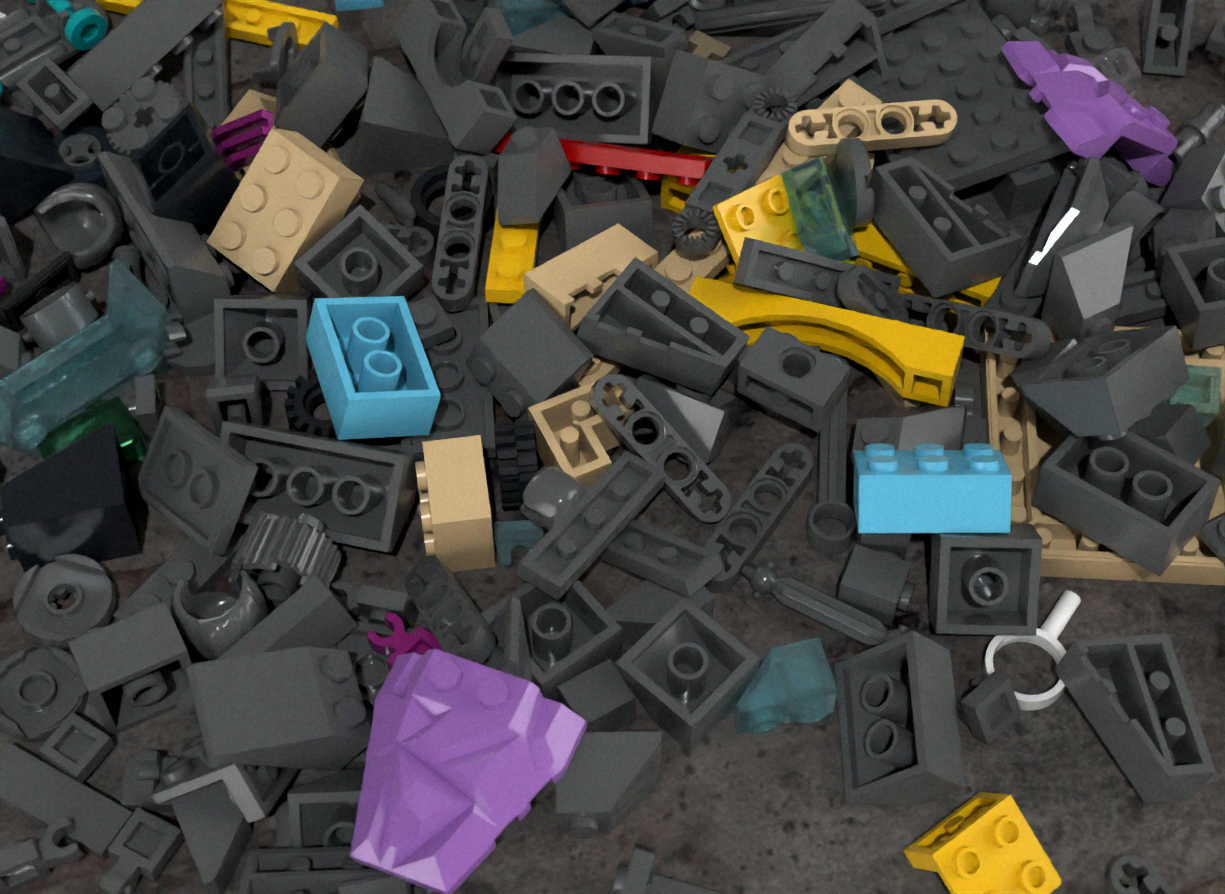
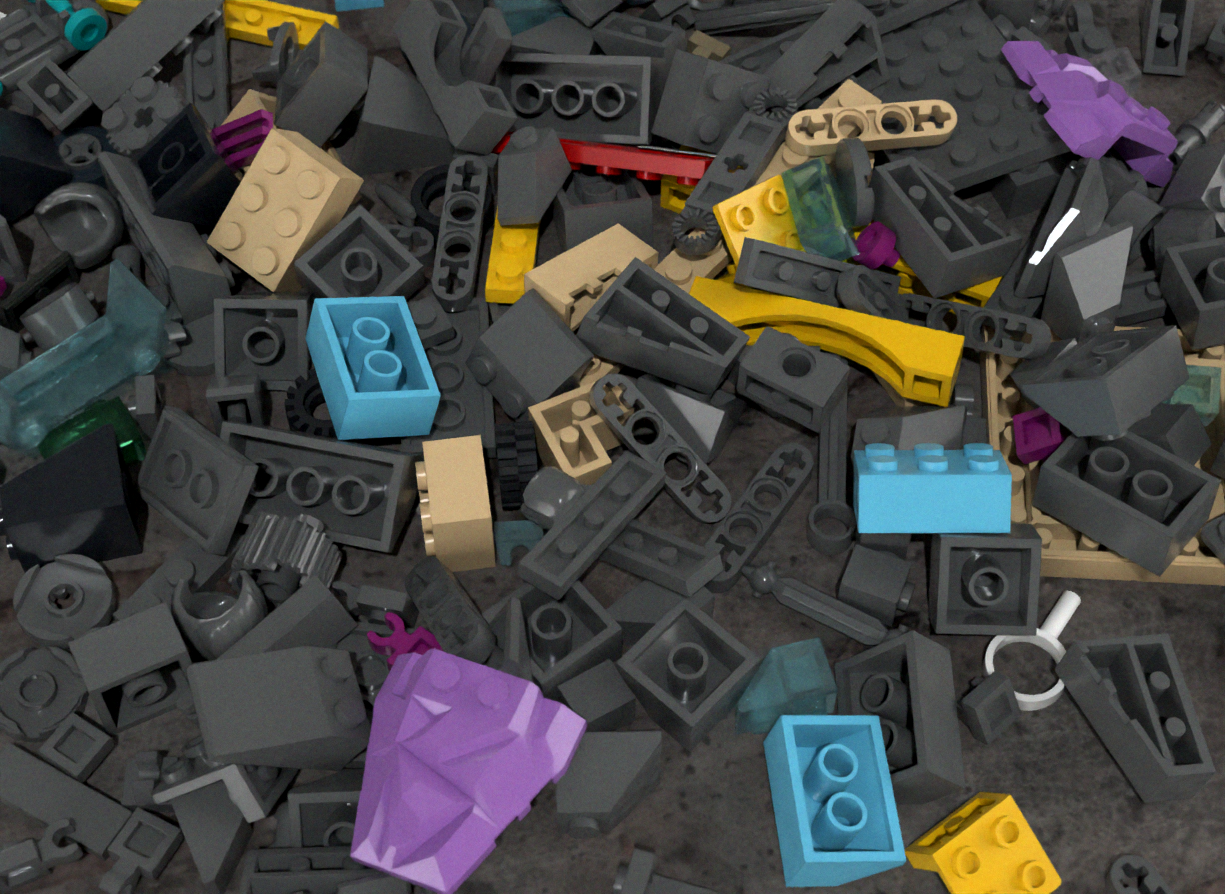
(675, 150): none -> white sticker
(832, 799): none -> medium azure slope
(876, 246): none -> magenta tile
(1037, 435): none -> magenta tile

